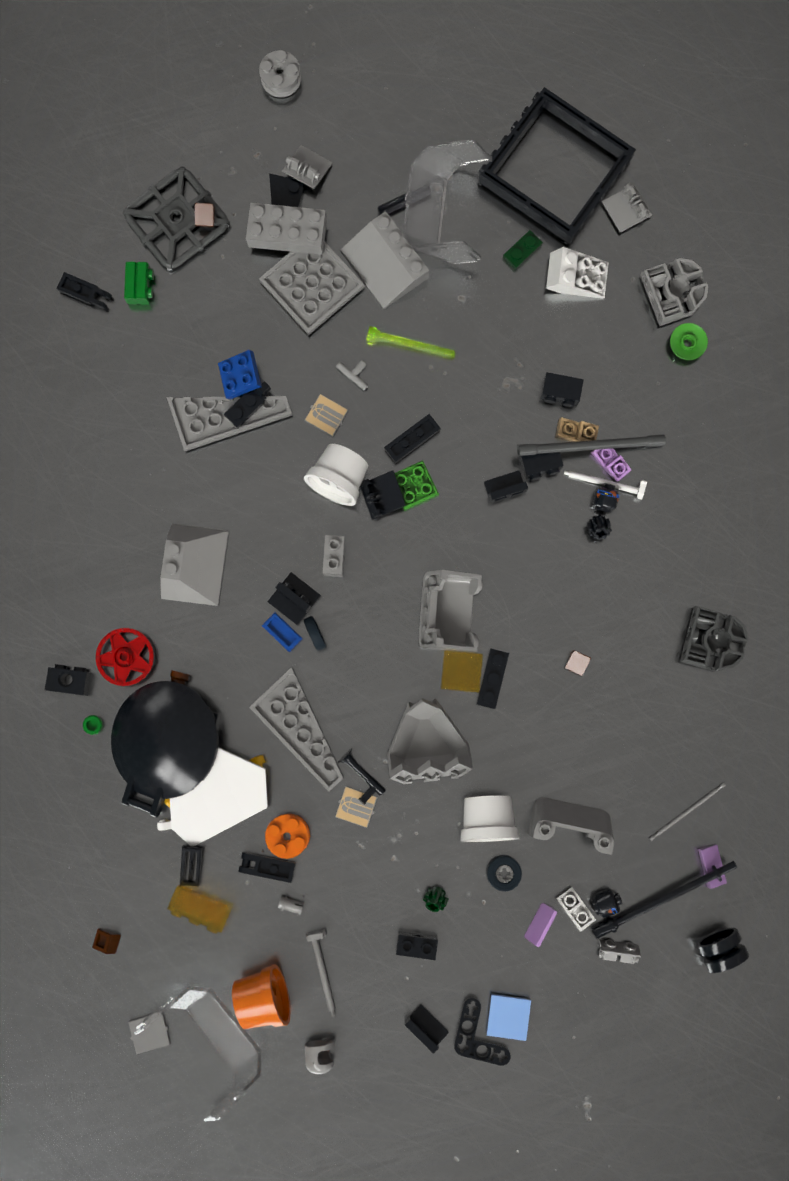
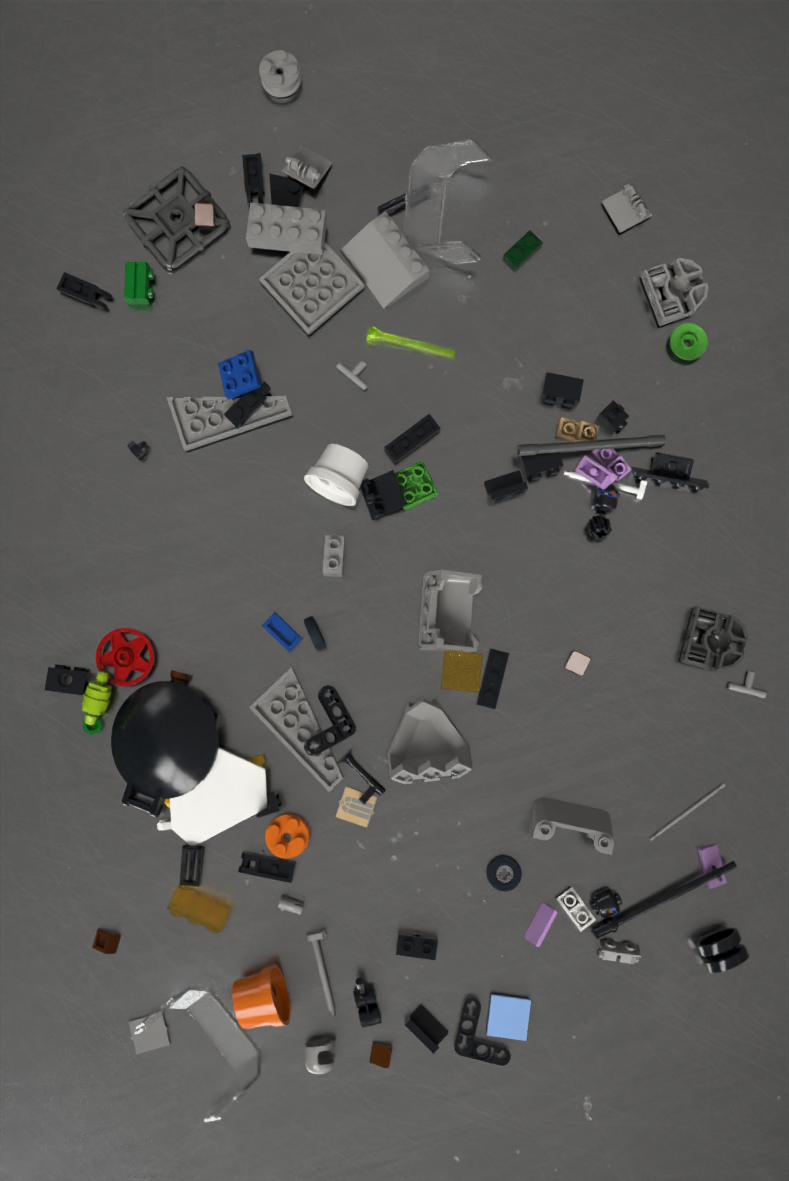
(96, 698): none -> lime piece
(136, 448): none -> black tile
(193, 564): light grey slope -> none
(253, 177): none -> black hinge
(274, 802): none -> black panel
(294, 598): black bracket -> none
(326, 415): piece -> none
(337, 727): none -> black beam
(366, 1002): none -> black beam
(381, 1054): none -> reddish brown slope
(435, 899): dark green gear -> none
(488, 819): white piece -> none
(576, 274): white slope -> none
(580, 122): black window -> none
(595, 472): none -> lavender slope
(614, 417): none -> black brick
(671, 469): none -> black bracket
(747, 688): none -> light grey piece

